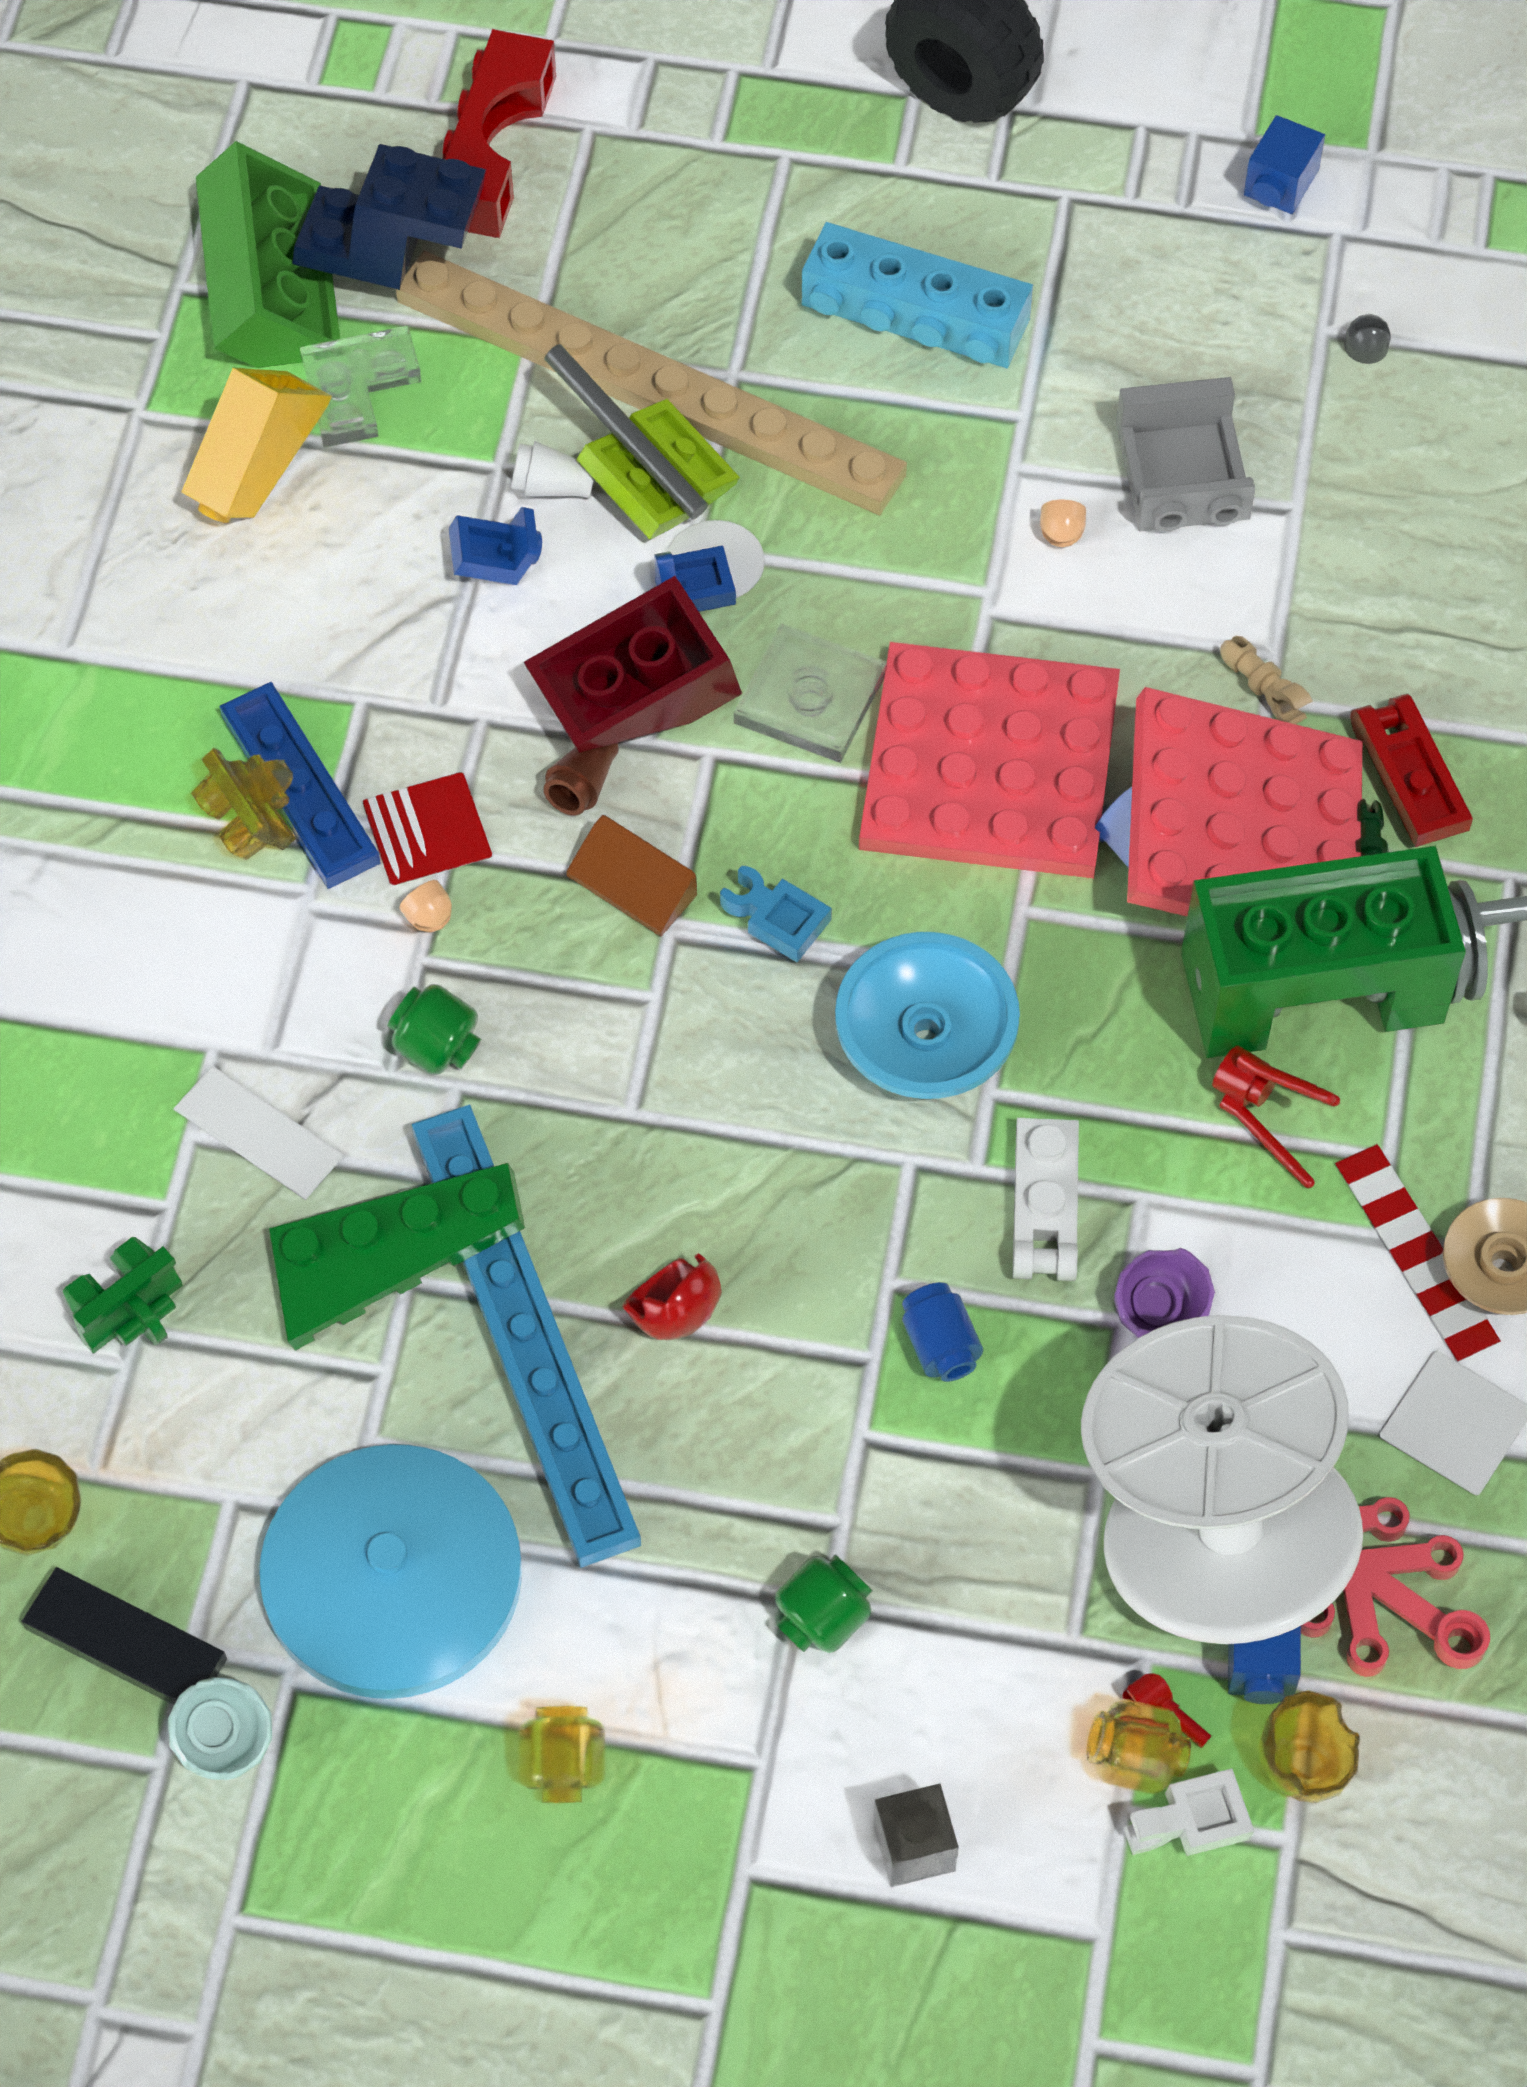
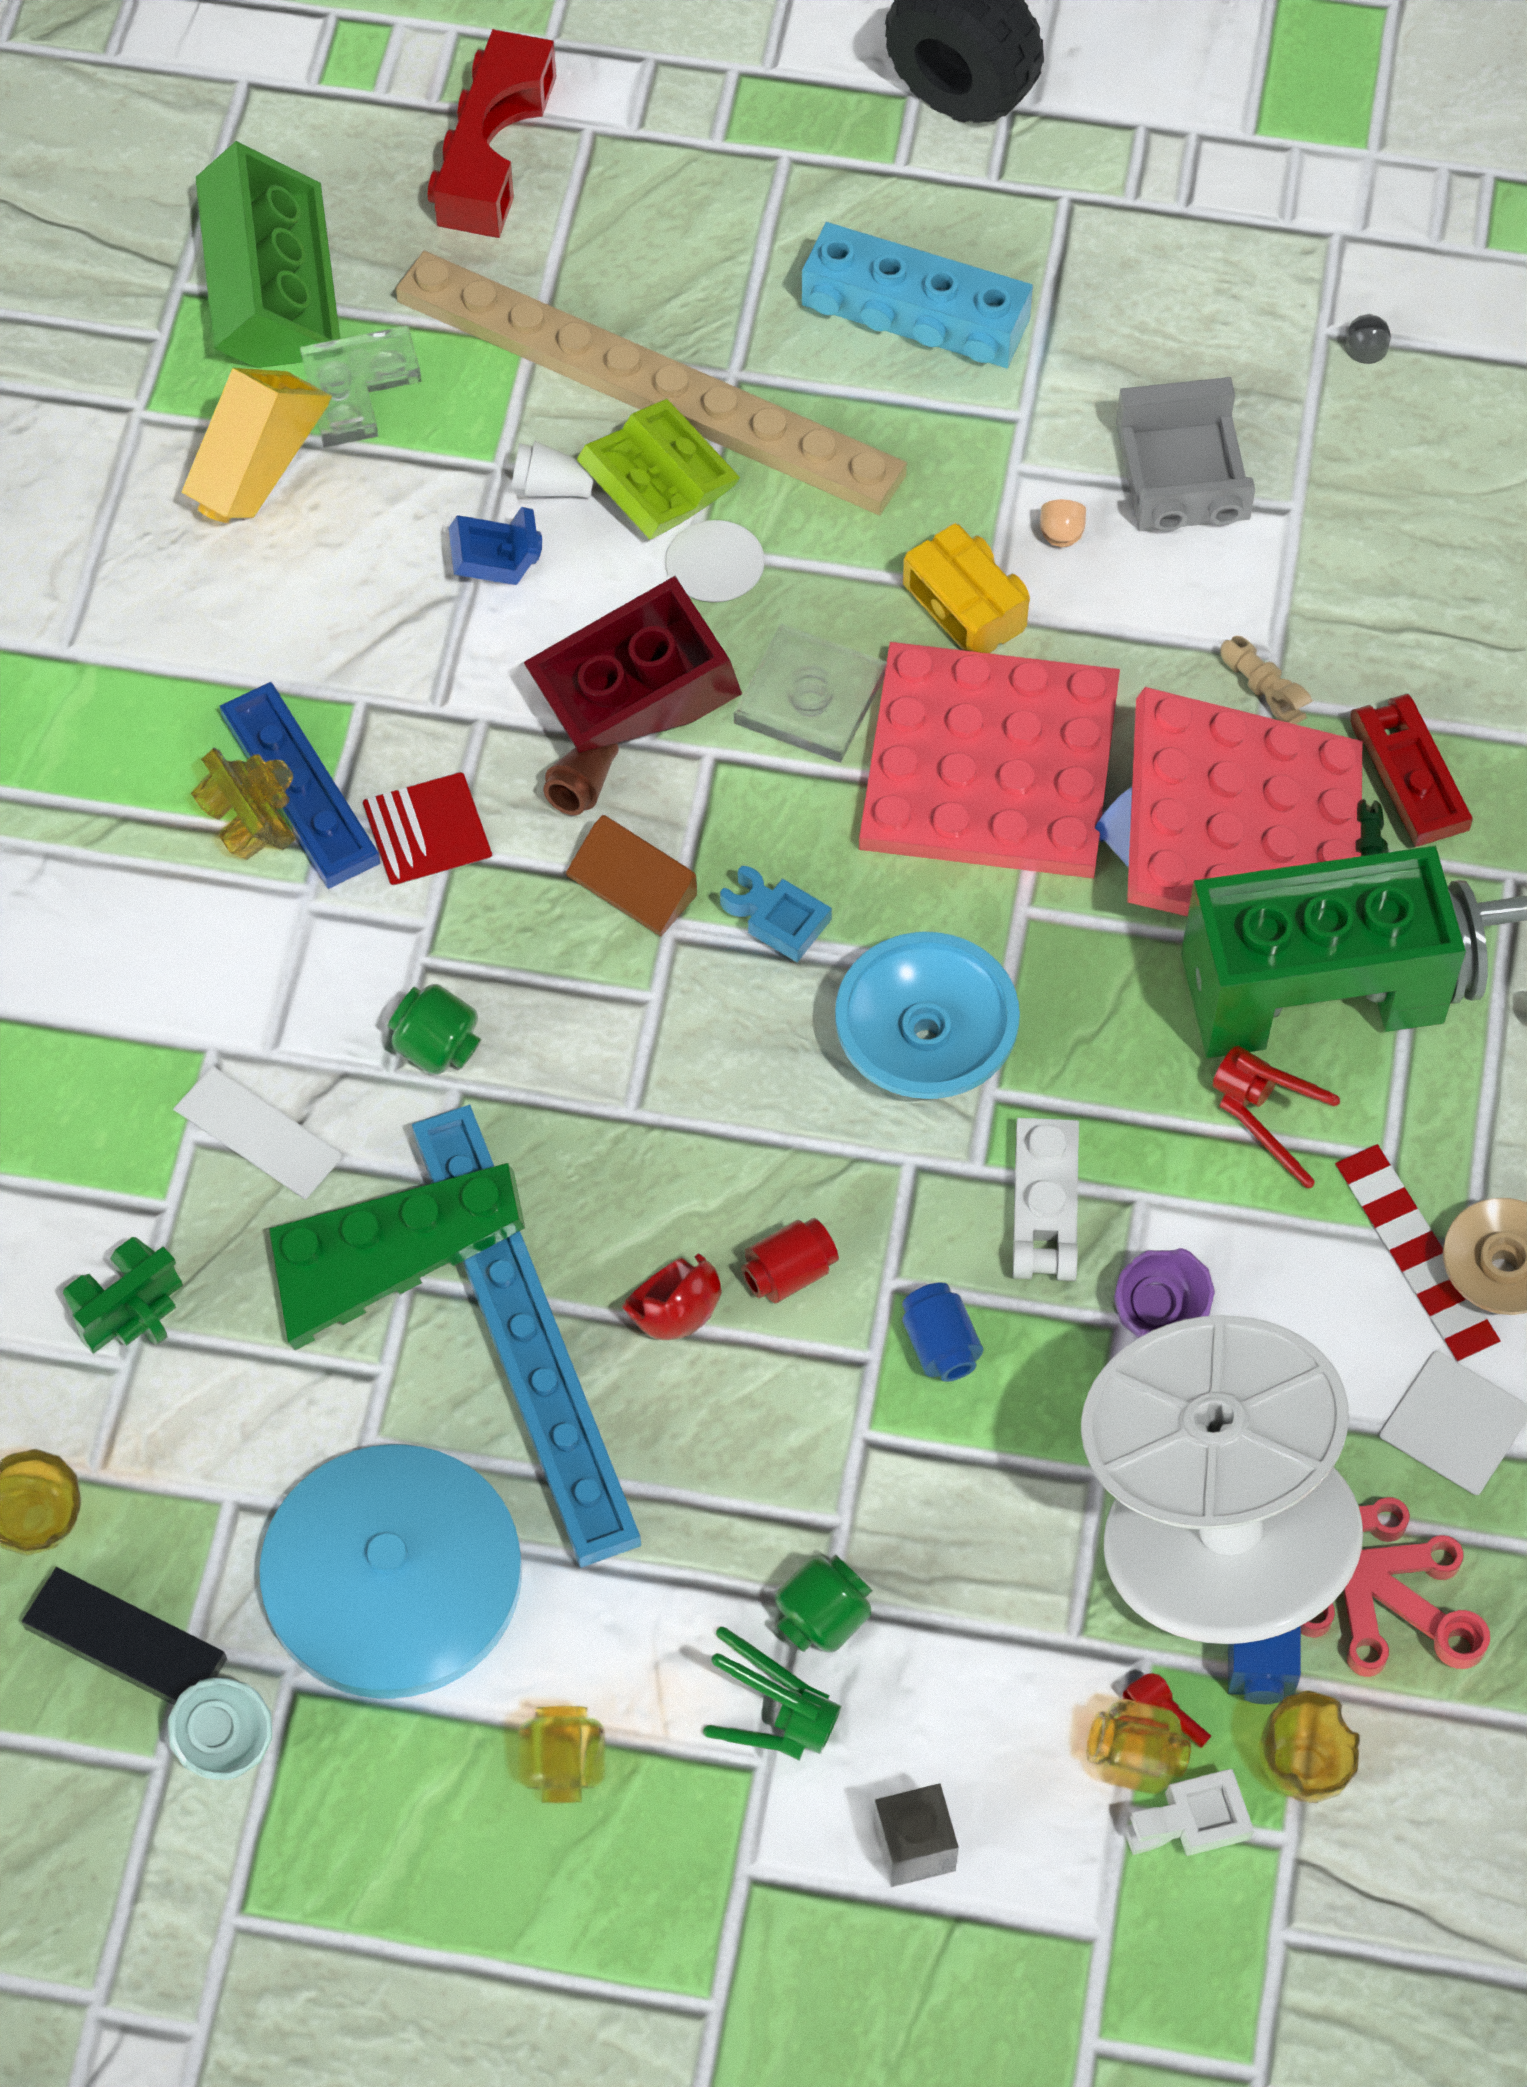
(401, 201): dark blue bracket -> none
(427, 907): light nougat hinge -> none
(626, 431): dark grey bar -> none
(702, 575): blue tile -> none
(789, 1260): none -> red brick
(805, 1713): none -> green plant
(966, 590): none -> yellow brick
(1284, 164): blue brick -> none

